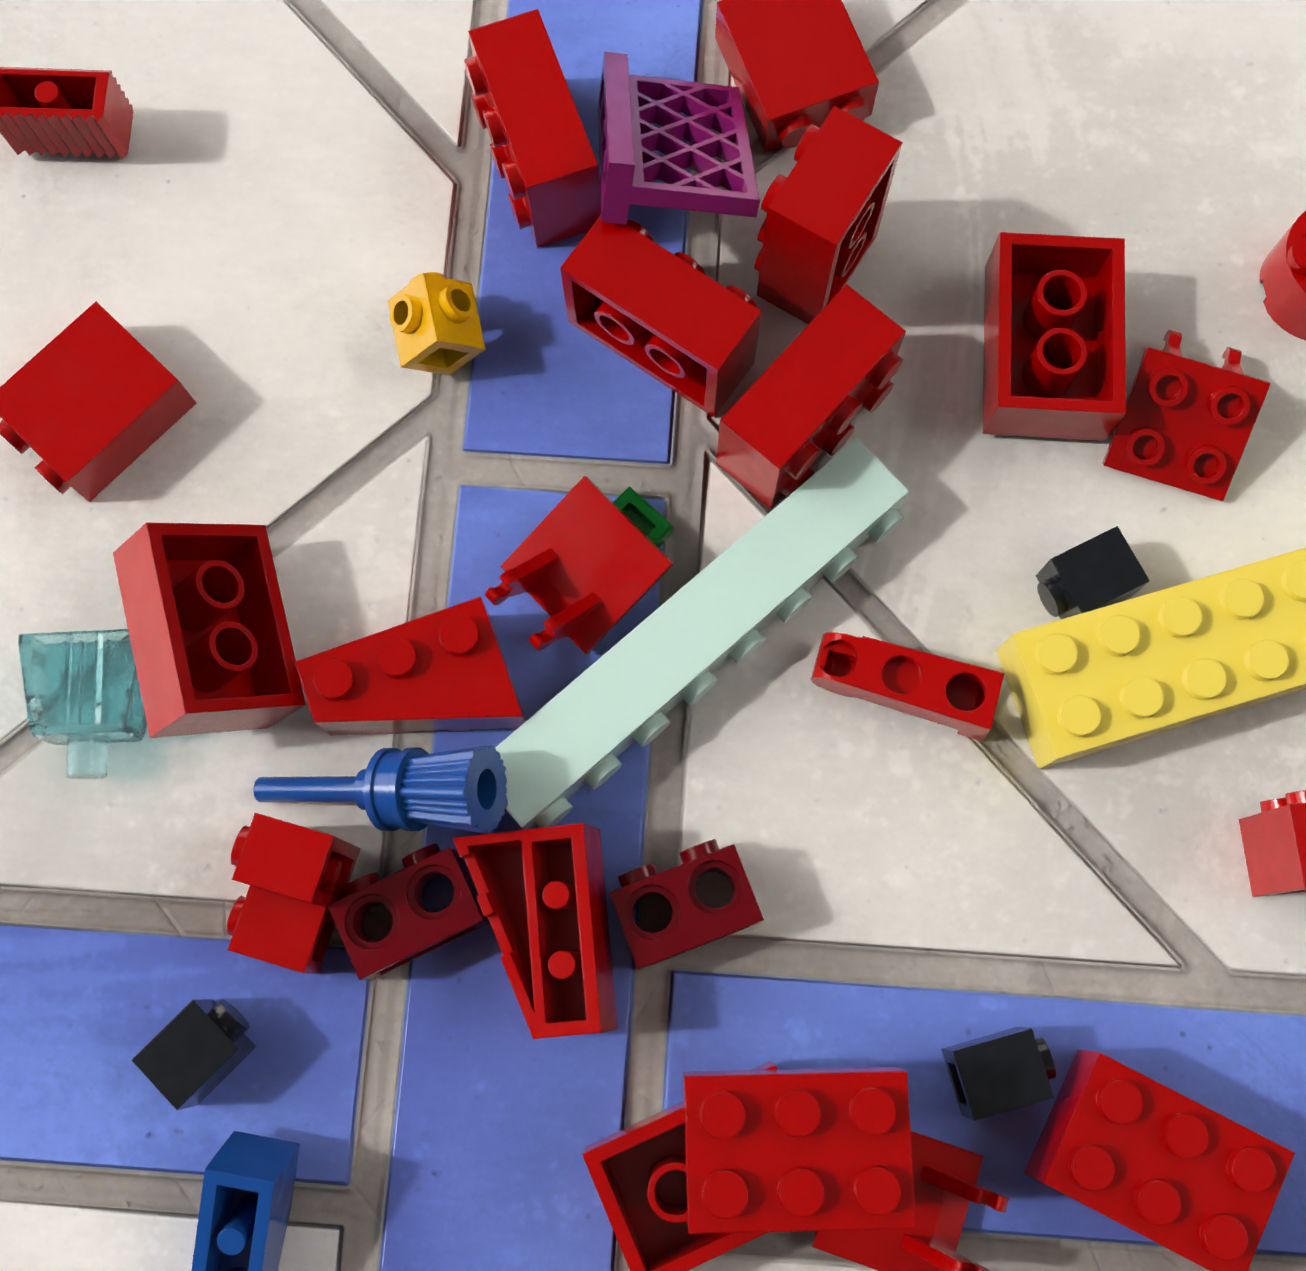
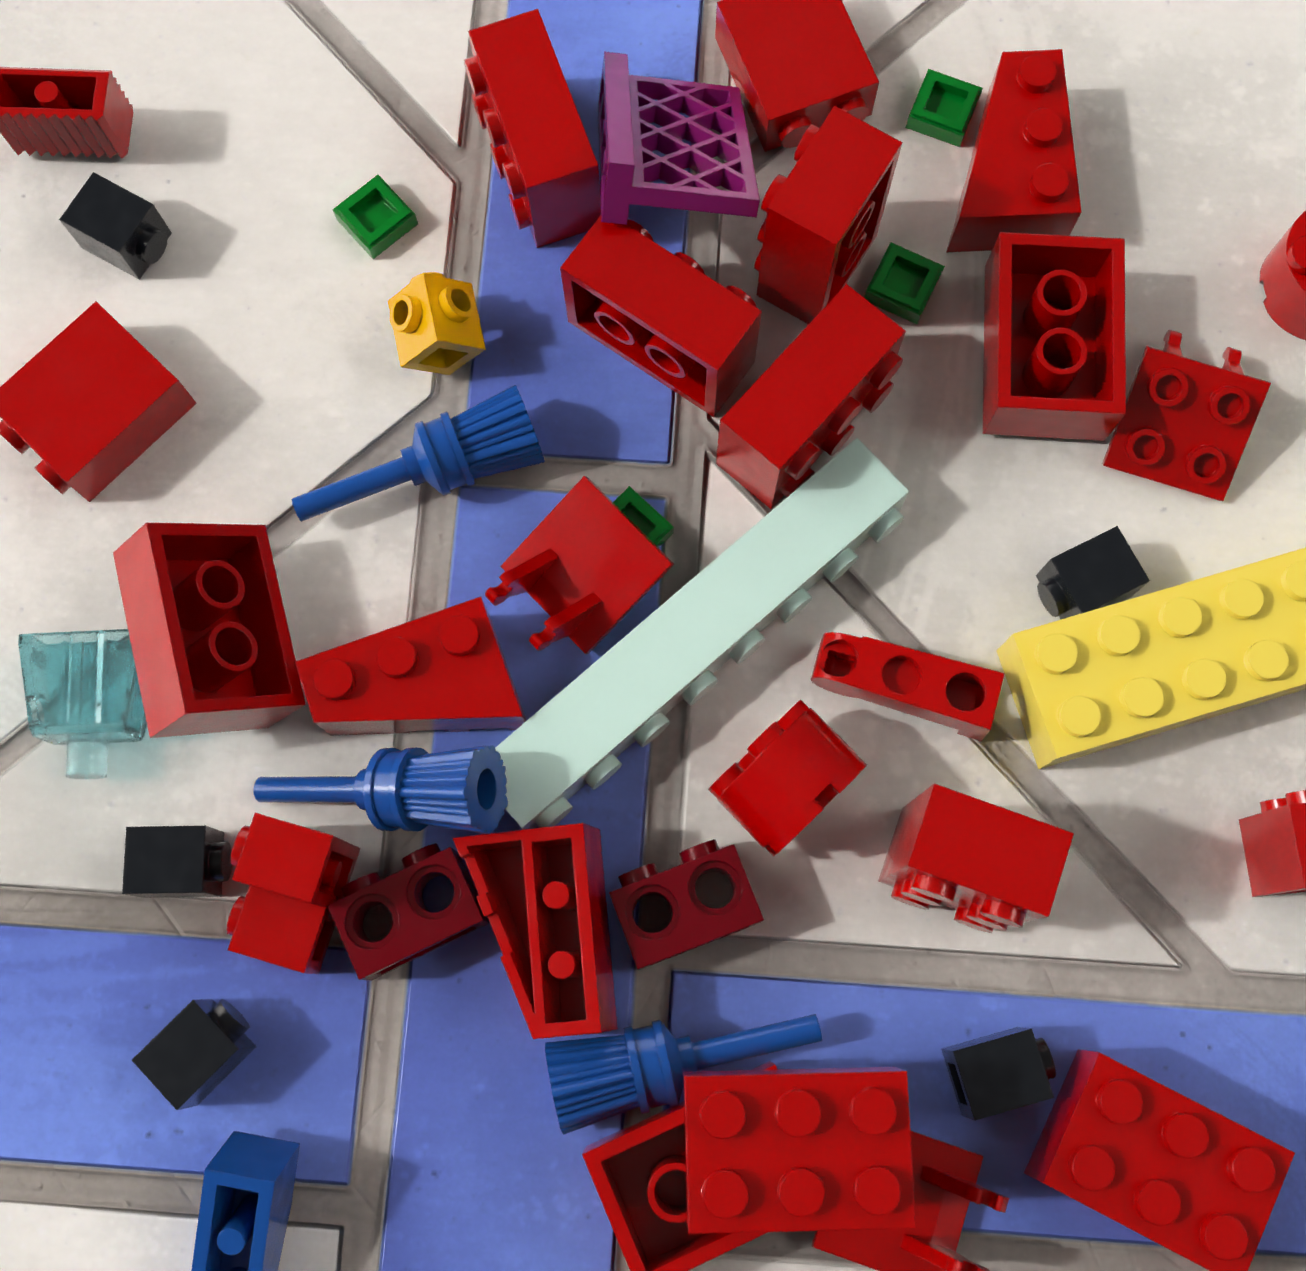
(116, 226): none -> black brick
(175, 861): none -> black brick
(375, 216): none -> green tile
(444, 453): none -> blue piece
(647, 1064): none -> blue piece
(787, 777): none -> red brick
(903, 283): none -> green tile
(944, 107): none -> green tile
(975, 859): none -> red brick
(1022, 156): none -> red wedge

